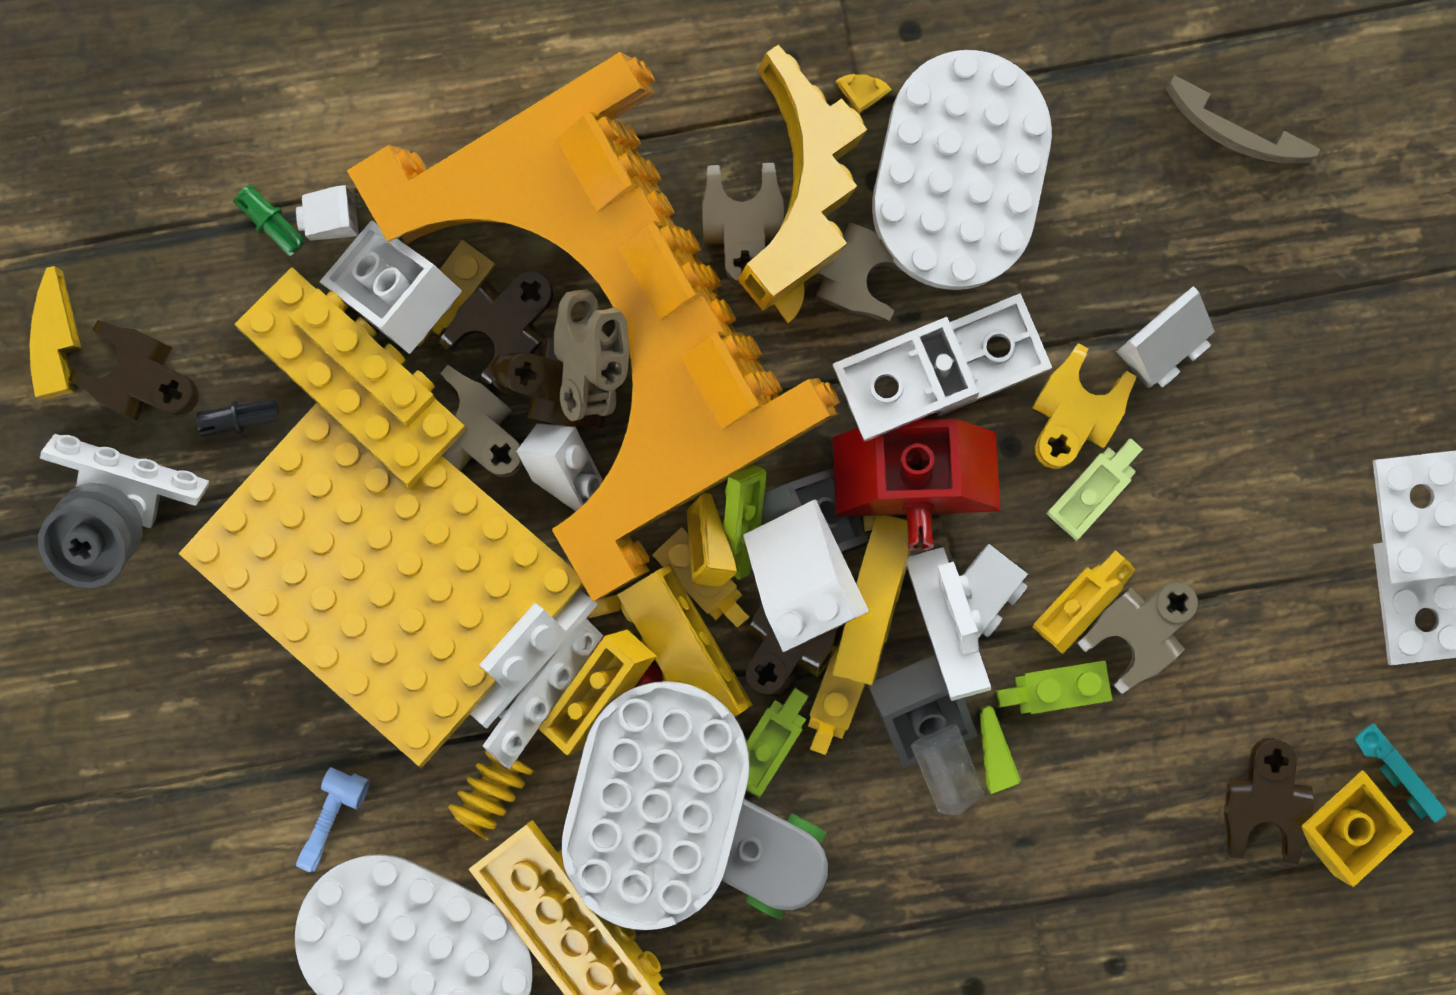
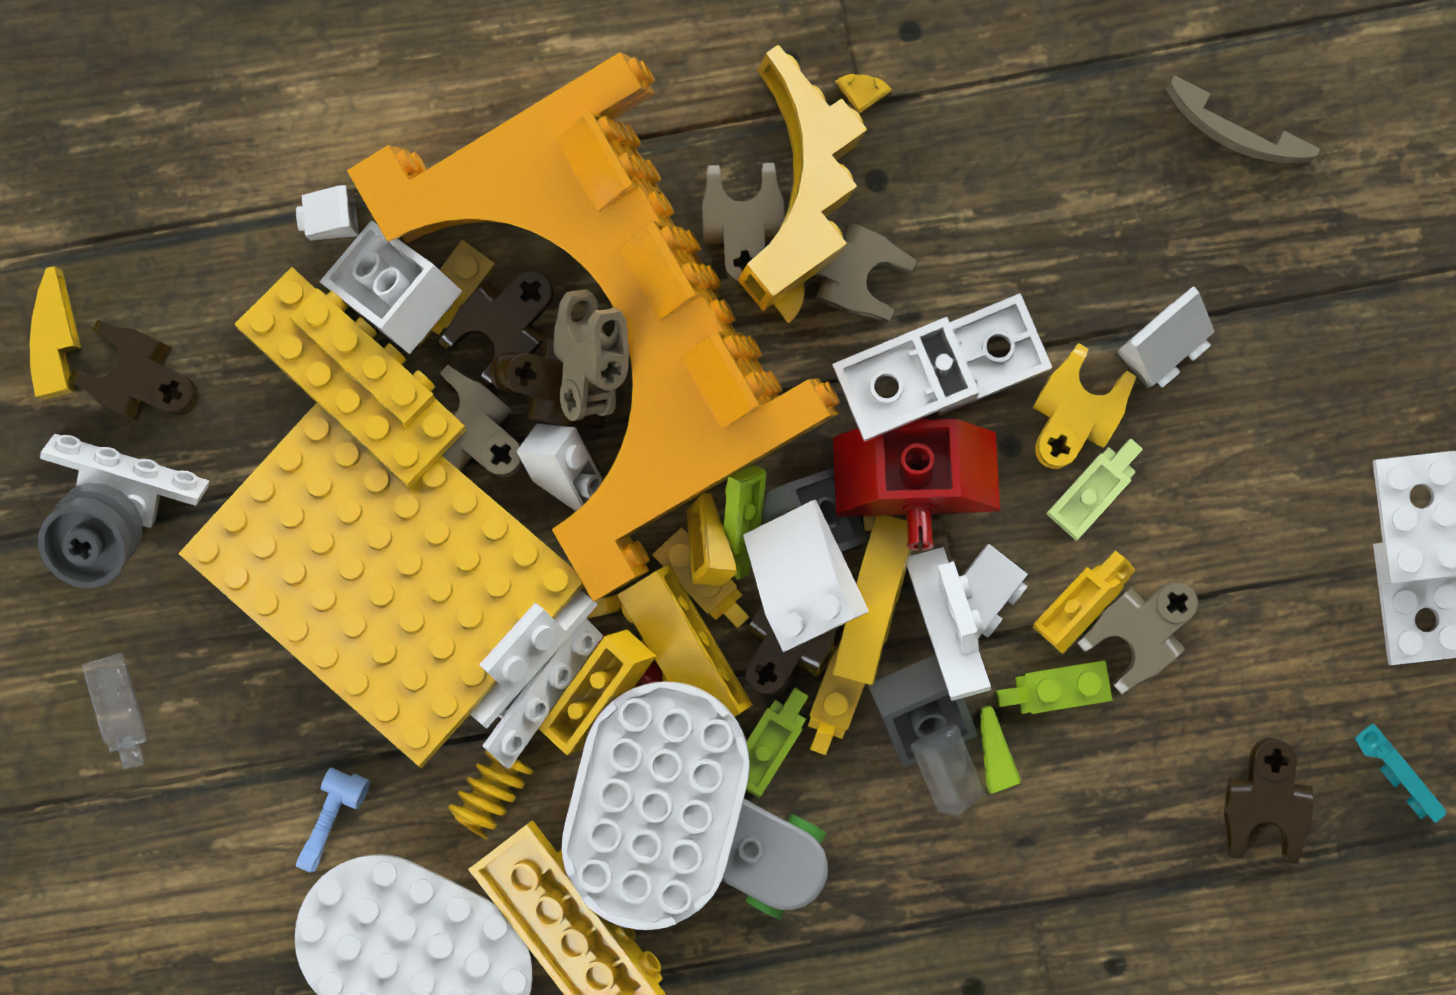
(116, 707): none -> clear hinge
(237, 417): black axle -> none
(269, 220): green axle -> none
(962, 169): white plate -> none
(1355, 830): yellow slope -> none

